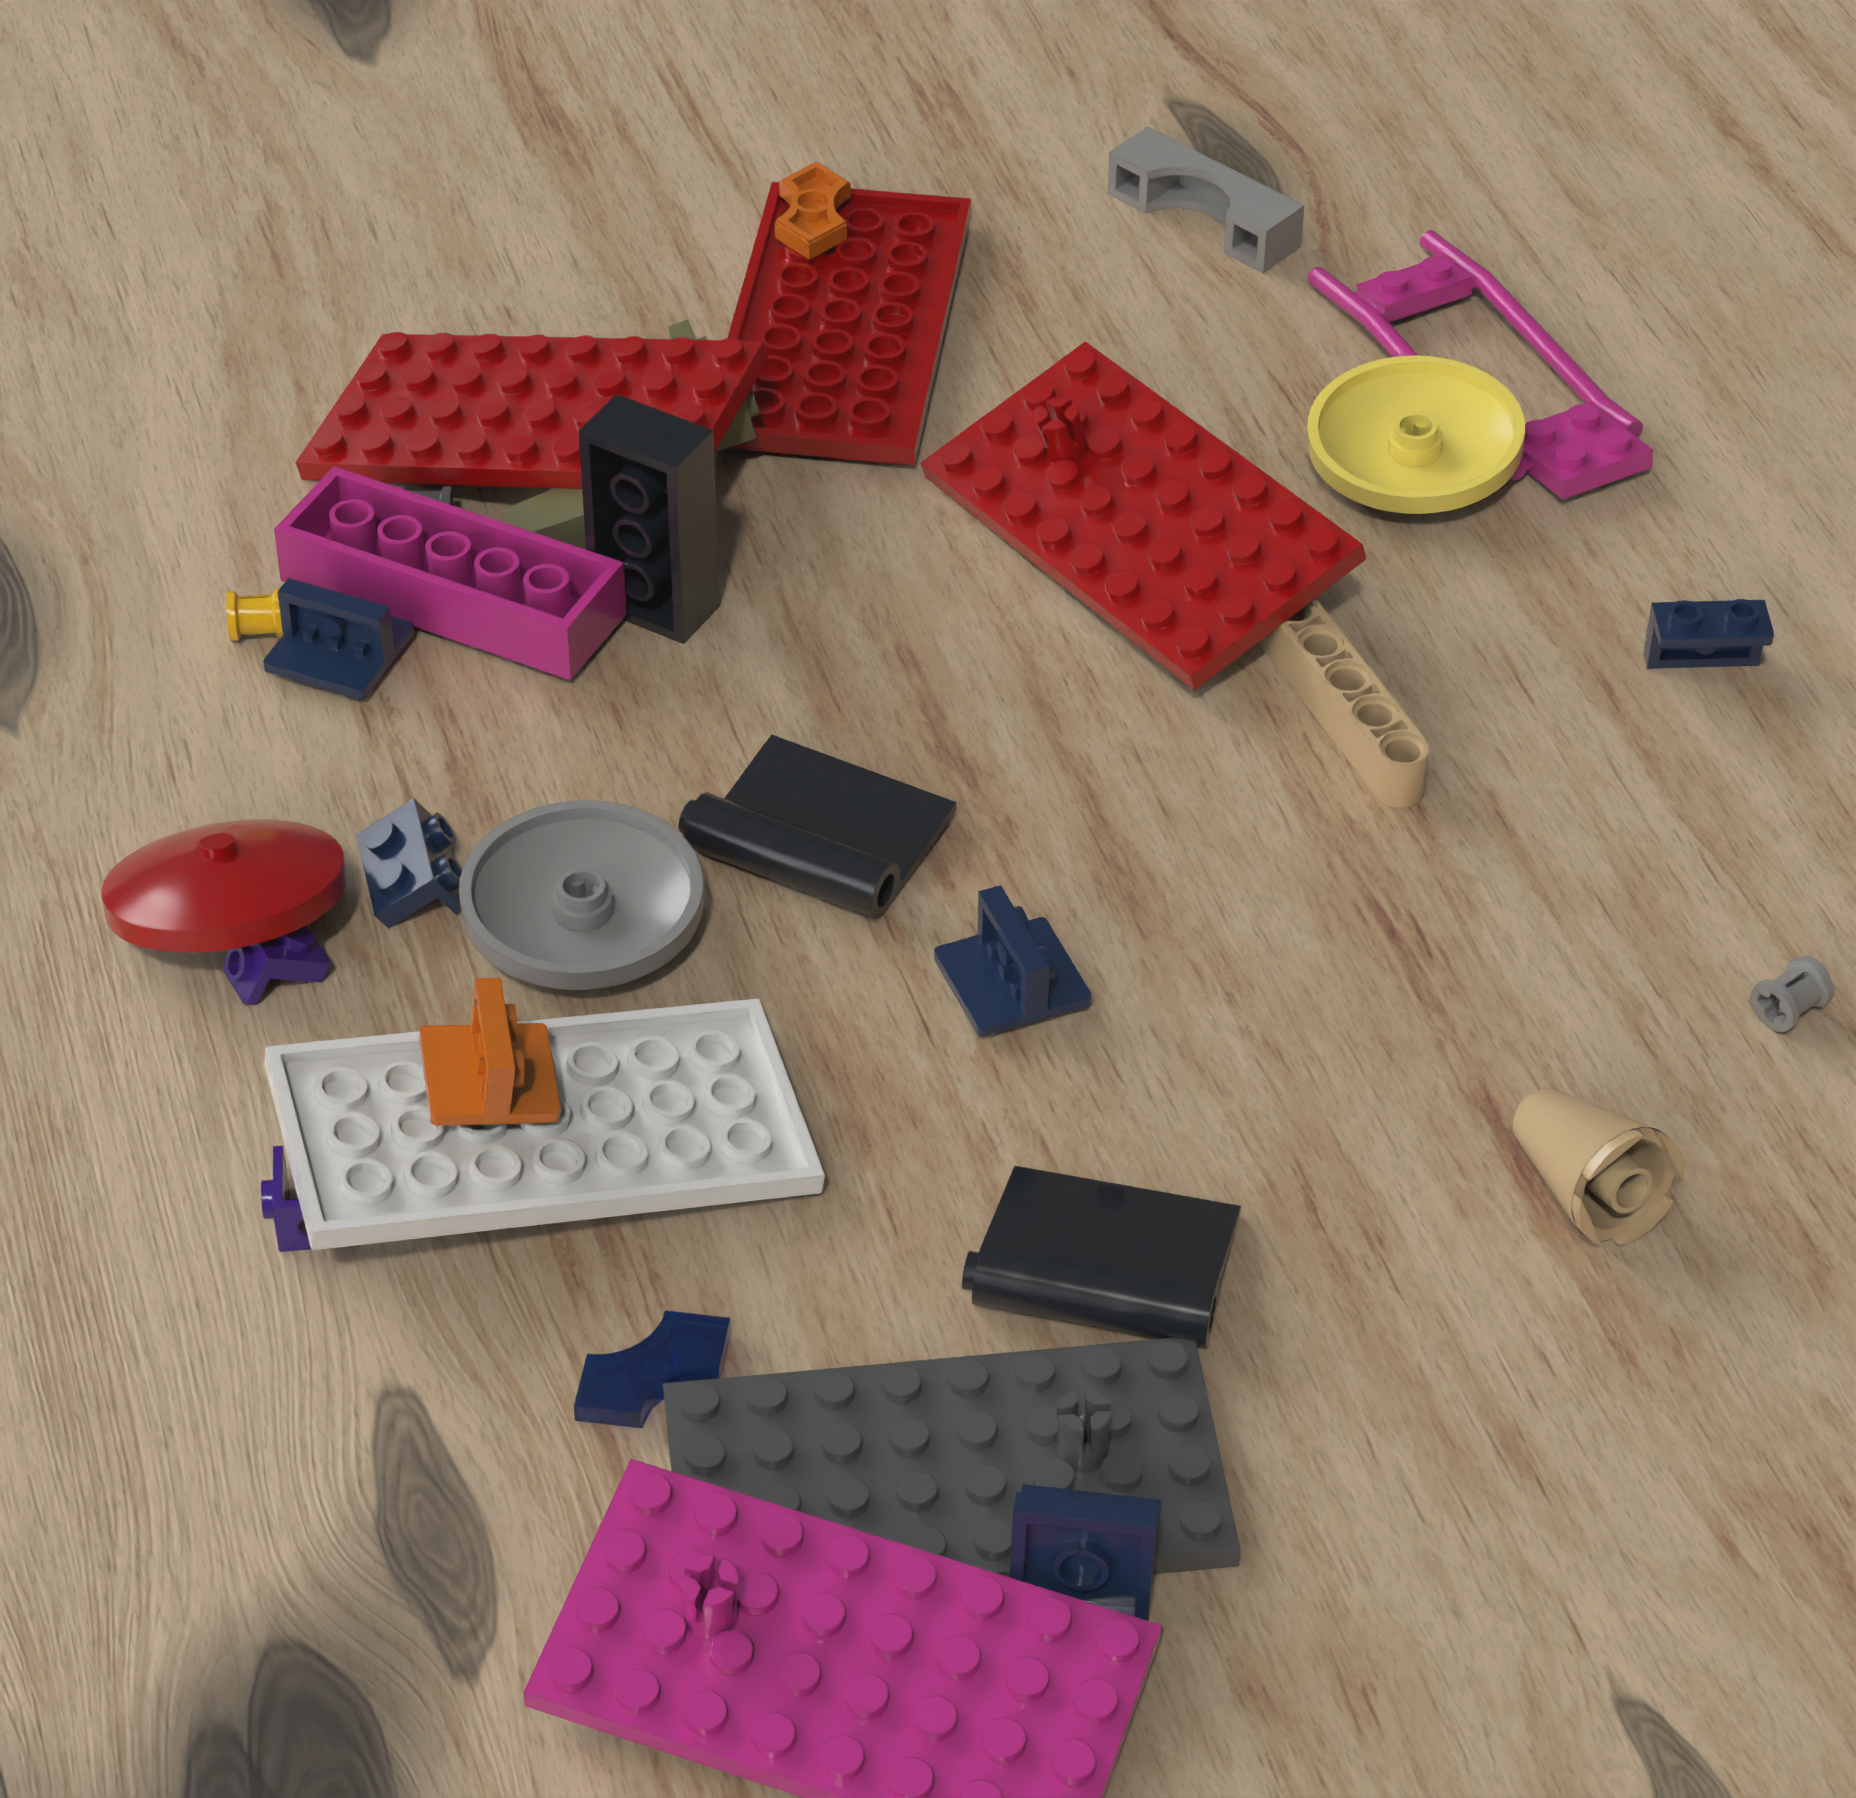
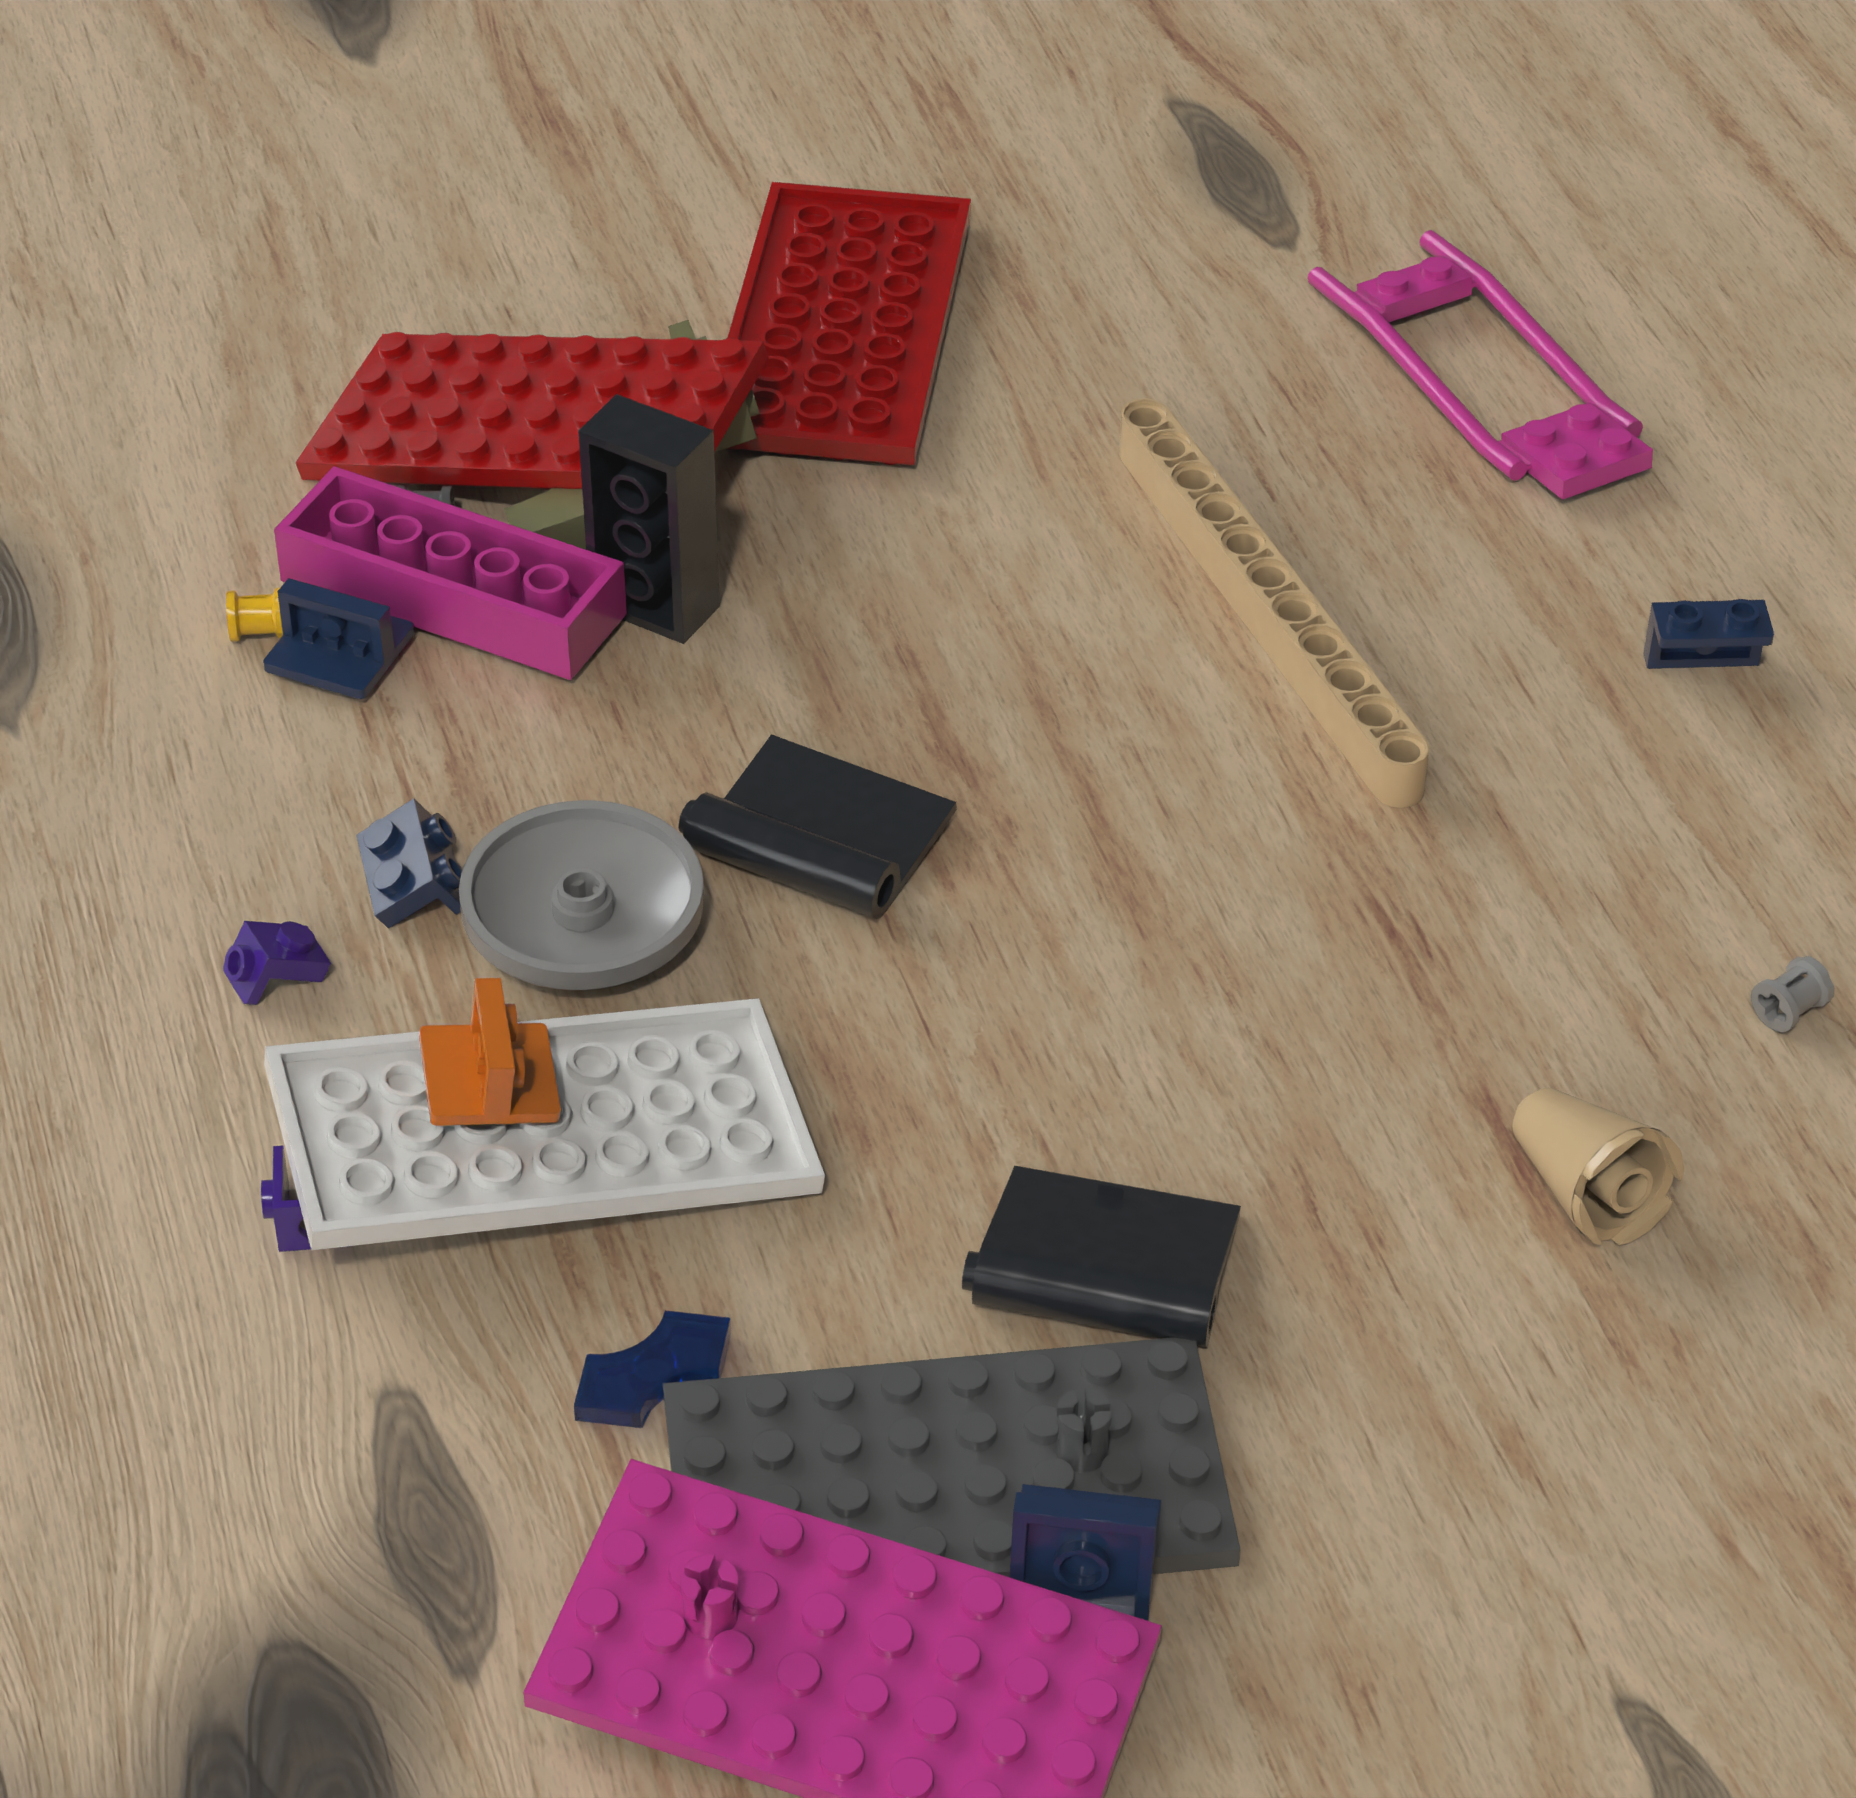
(224, 885): red dish -> none
(812, 219): orange tile -> none
(1010, 969): dark blue bracket -> none
(1143, 514): red plate -> none
(1164, 174): light grey arch -> none
(1416, 434): light yellow dish -> none

